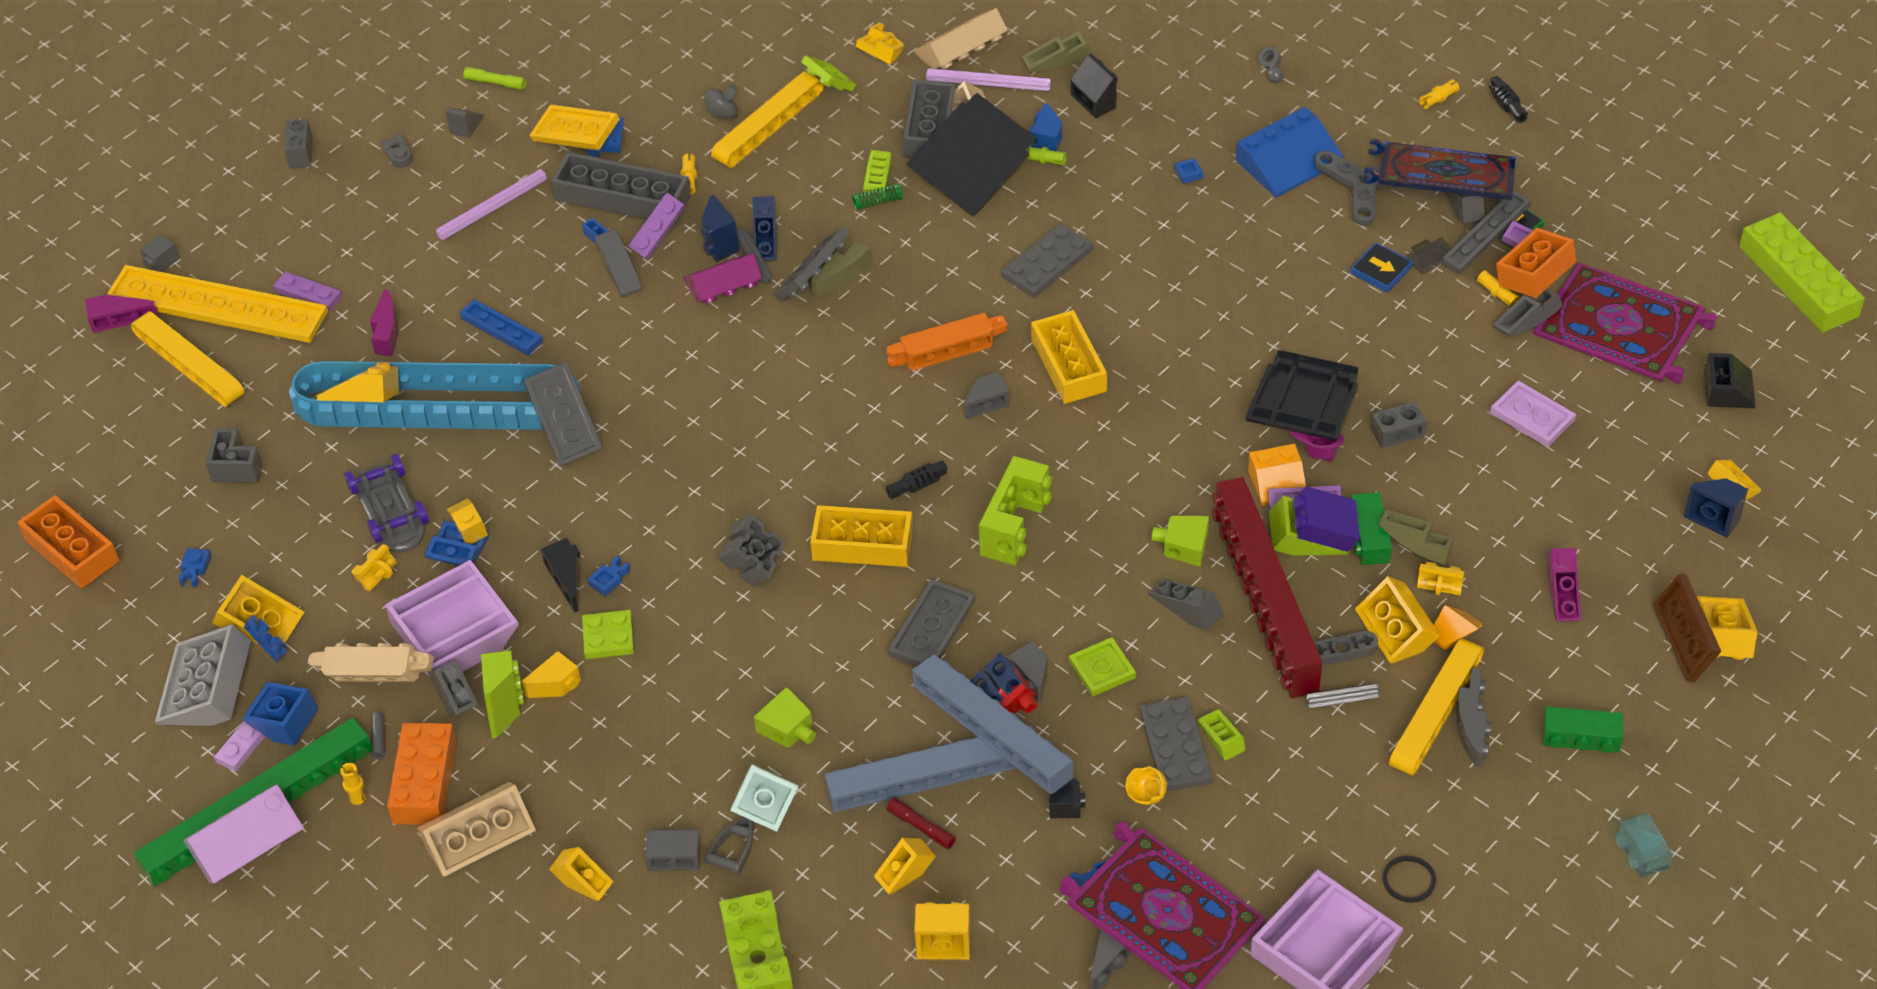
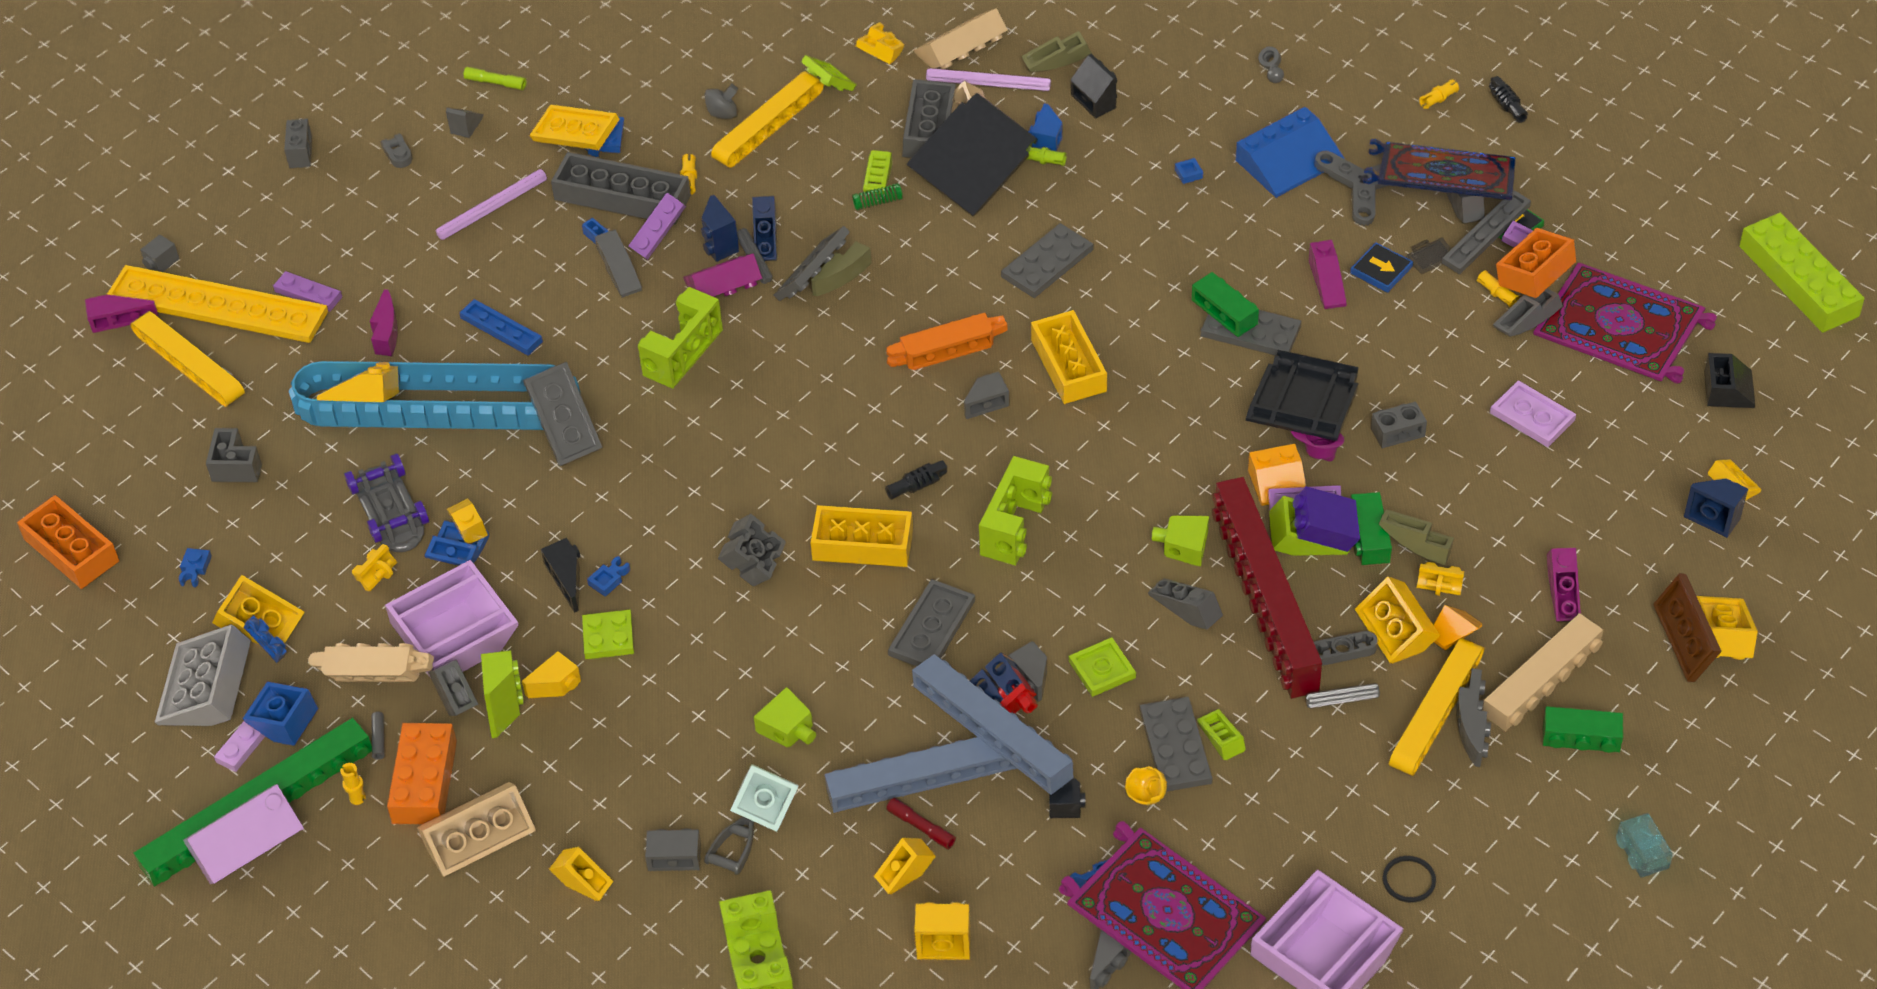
(670, 359): none -> lime plate
(1225, 304): none -> green brick
(1269, 336): none -> dark grey plate
(1327, 274): none -> magenta slope
(1543, 672): none -> tan brick

